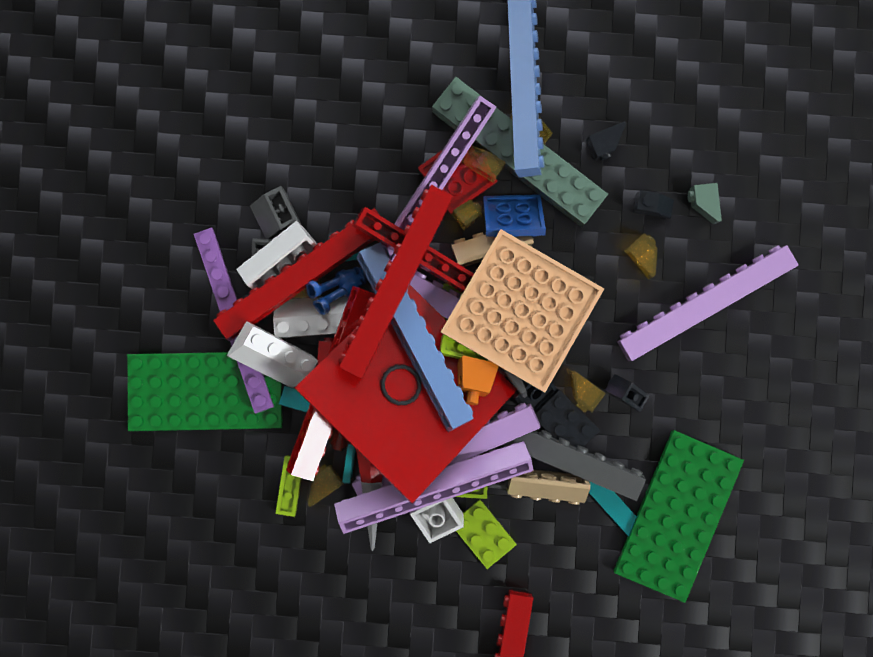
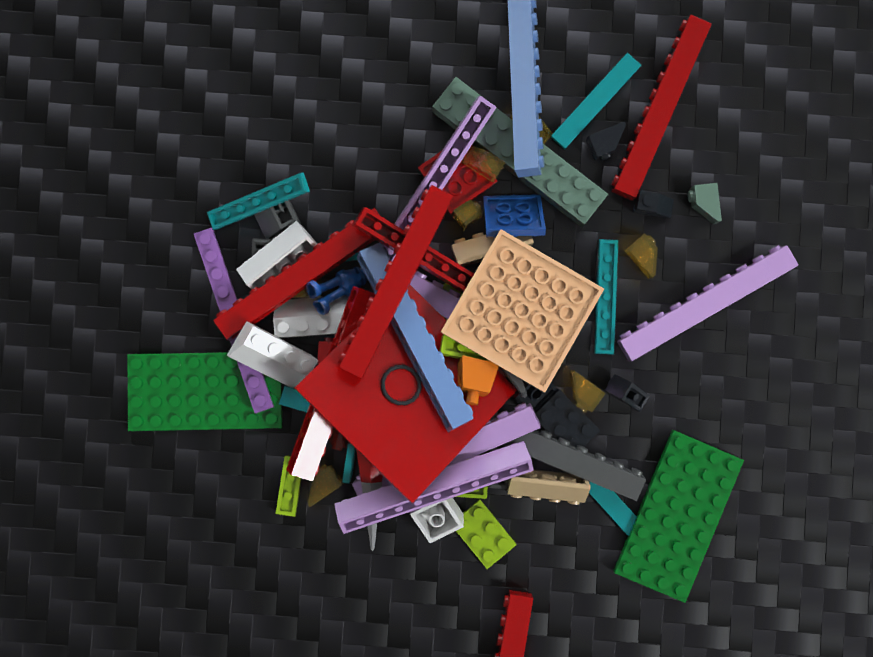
(258, 201): none -> teal tile
(595, 101): none -> teal tile
(606, 304): none -> teal tile
(661, 107): none -> red brick

